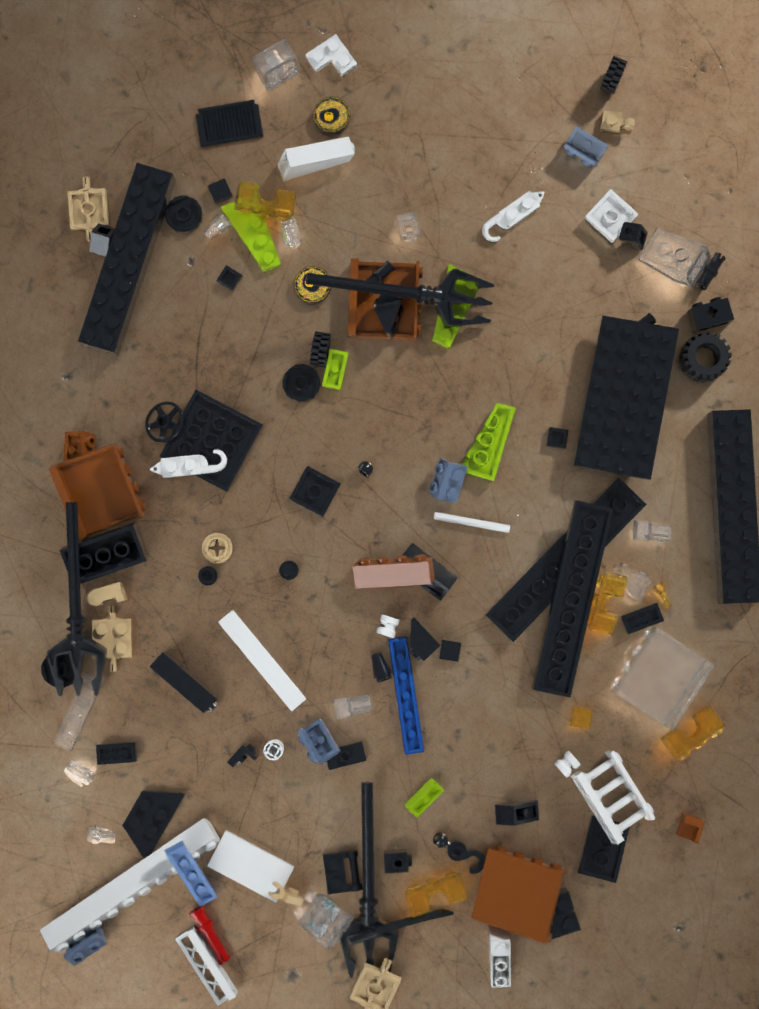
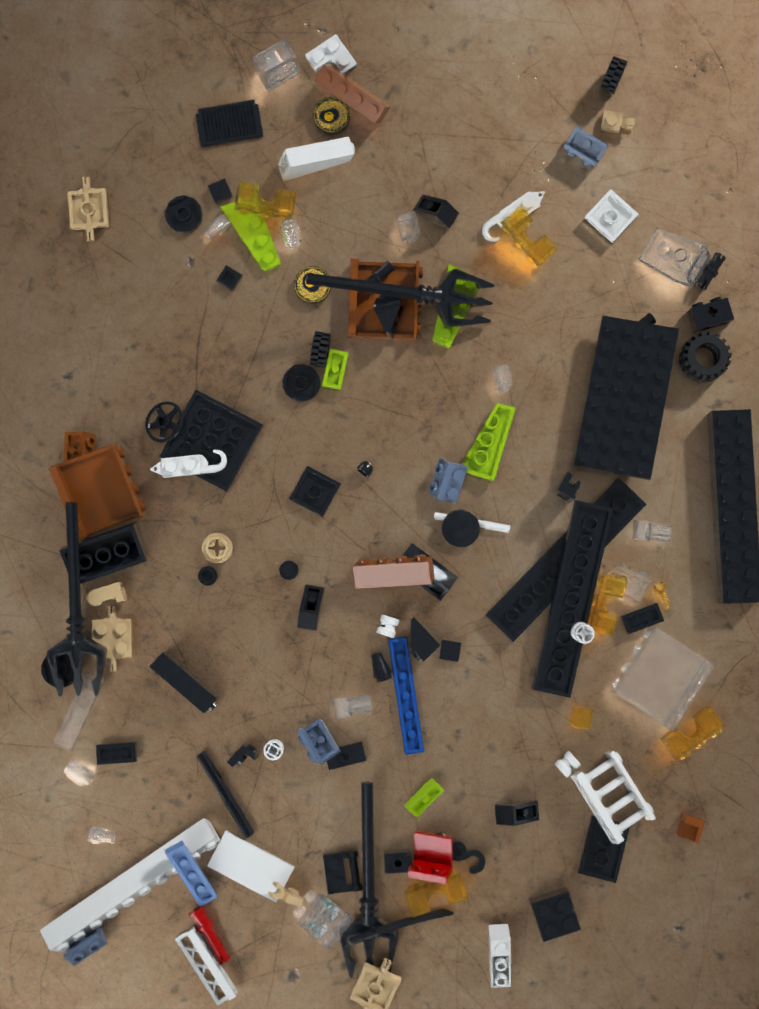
(101, 239): brick -> none
(127, 259): black brick -> none
(150, 818): black wing -> none
(225, 794): none -> black axle
(262, 660): white tile -> none
(310, 607): none -> black slope
(352, 93): none -> dark orange brick
(432, 858): none -> red bracket
(436, 210): none -> black slope
(460, 528): none -> black tile
(502, 378): none -> clear brick
(515, 225): none -> clear yellow arch
(518, 893): dark orange panel -> none
(557, 438): black tile -> none
(565, 489): none -> black hinge
(585, 635): none -> white wheel
(634, 234): black bracket -> none

